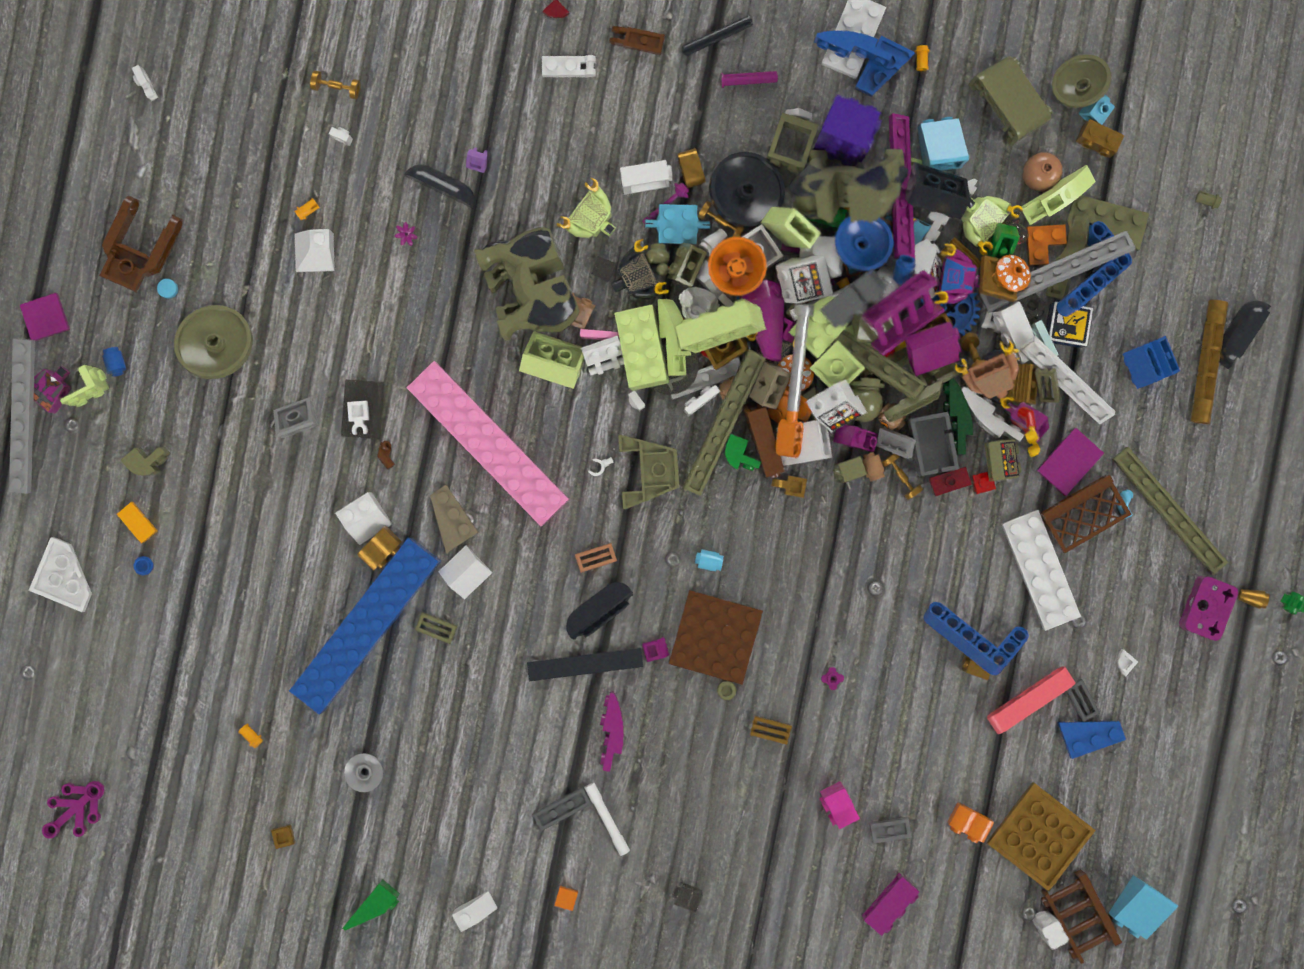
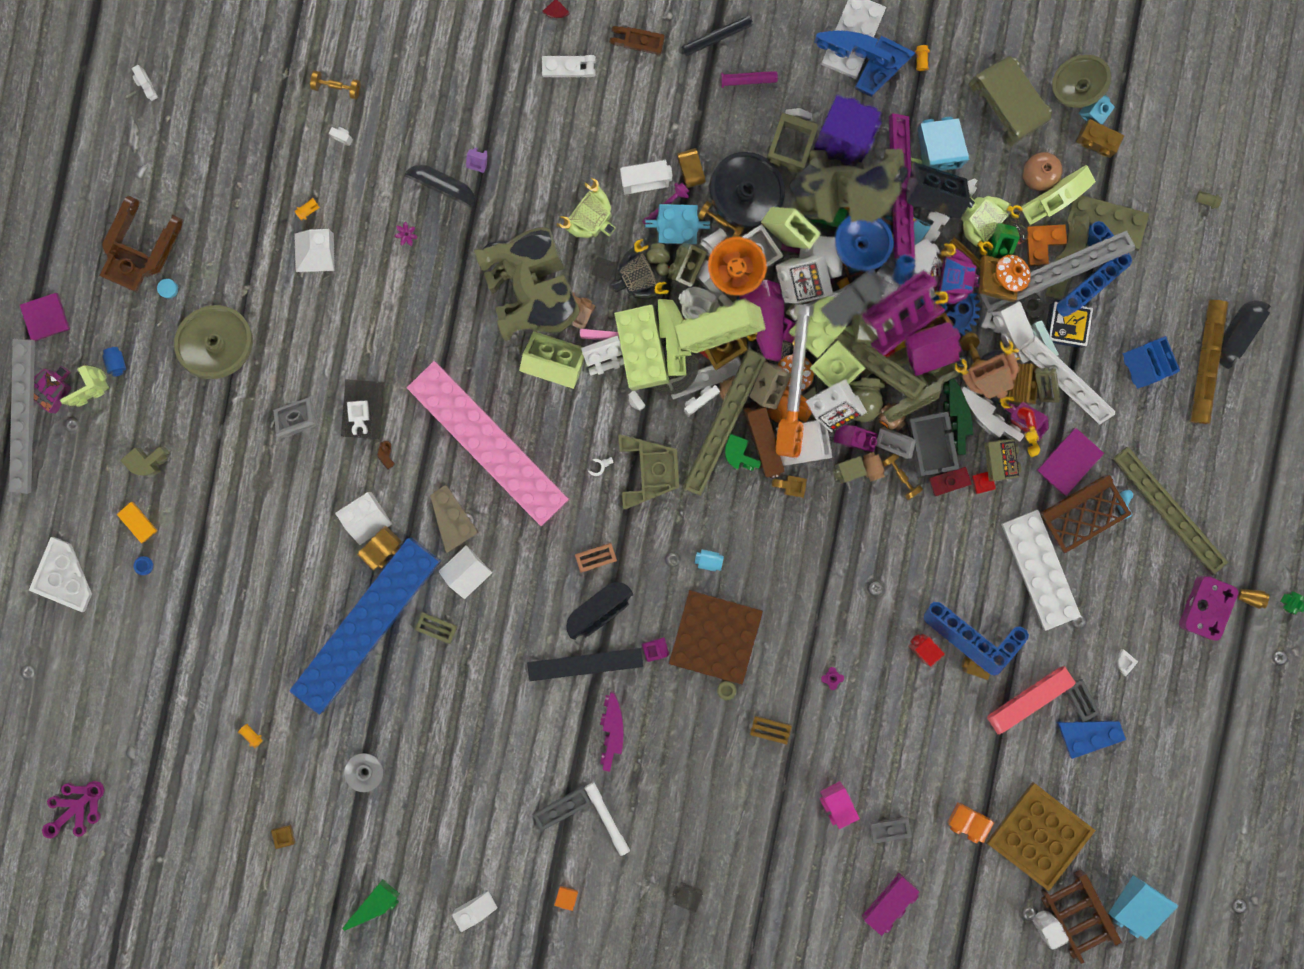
(926, 649): none -> red brick

